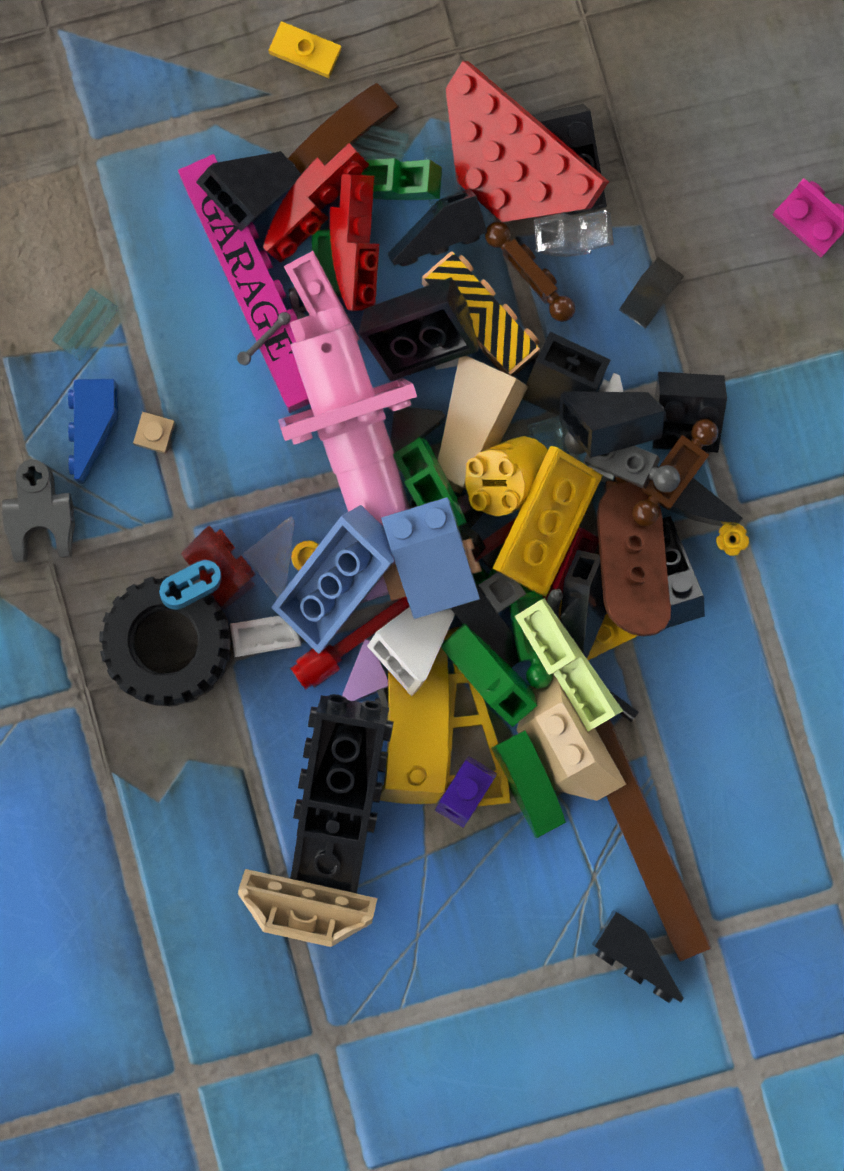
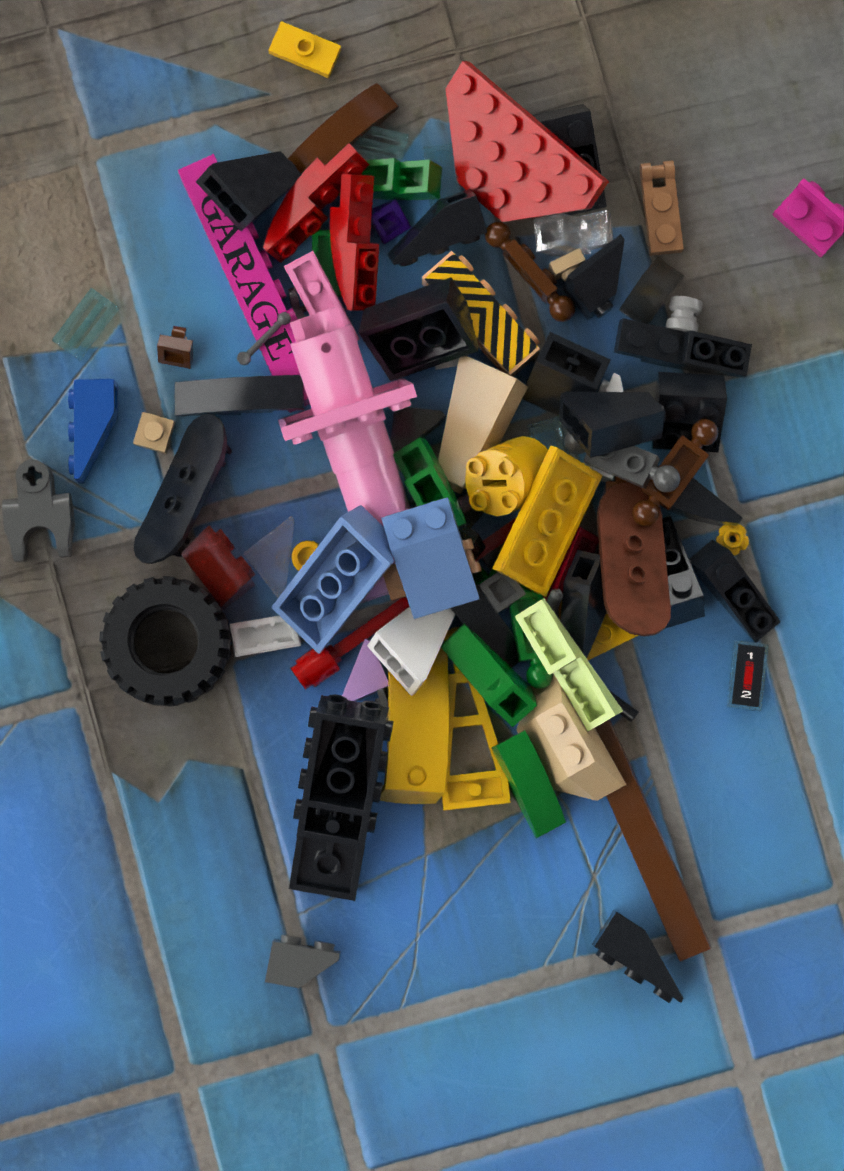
(175, 349): none -> reddish brown tile
(183, 490): none -> black piece
(187, 577): dark azure beam -> none
(239, 395): none -> black slope
(296, 963): none -> dark grey slope
(304, 909): tan wedge -> none
(389, 221): none -> dark purple slope
(465, 791): dark purple torso -> none
(566, 264): none -> tan plate
(596, 280): none -> black slope
(661, 209): none -> medium nougat plate
(682, 350): none -> black slope
(684, 313): none -> light grey wheel
(734, 589): none -> black slope
(747, 675): none -> tile

